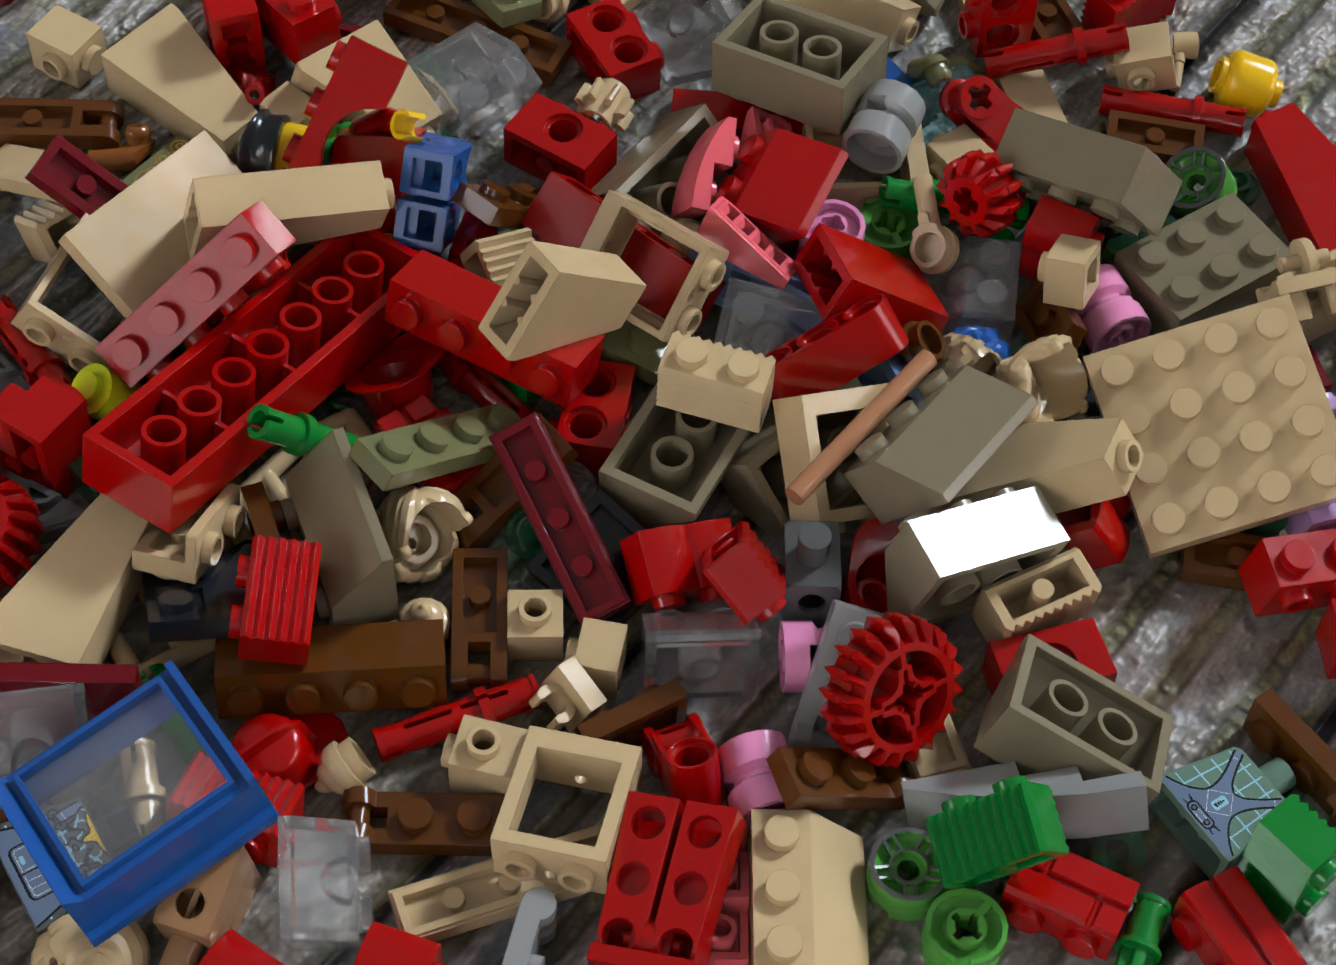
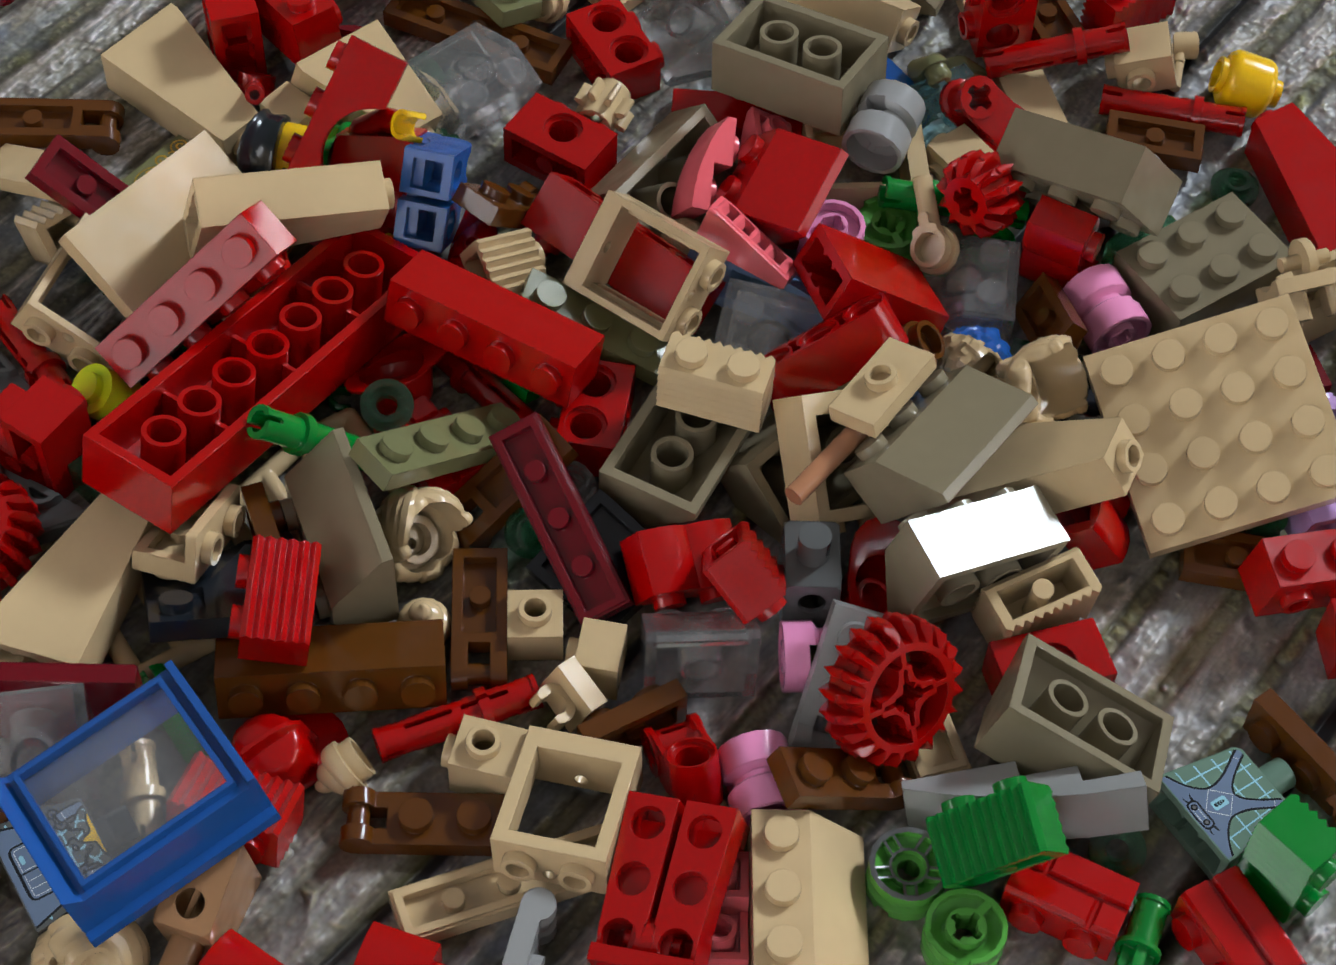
(67, 46): tan brick -> none
(130, 153): dark orange arm -> none
(322, 883): clear slope -> none
(382, 390): none -> clear green plate
(559, 299): tan slope -> none
(882, 387): none -> tan plate
(1070, 271): tan plate -> none
(1202, 167): bright green wheel -> none

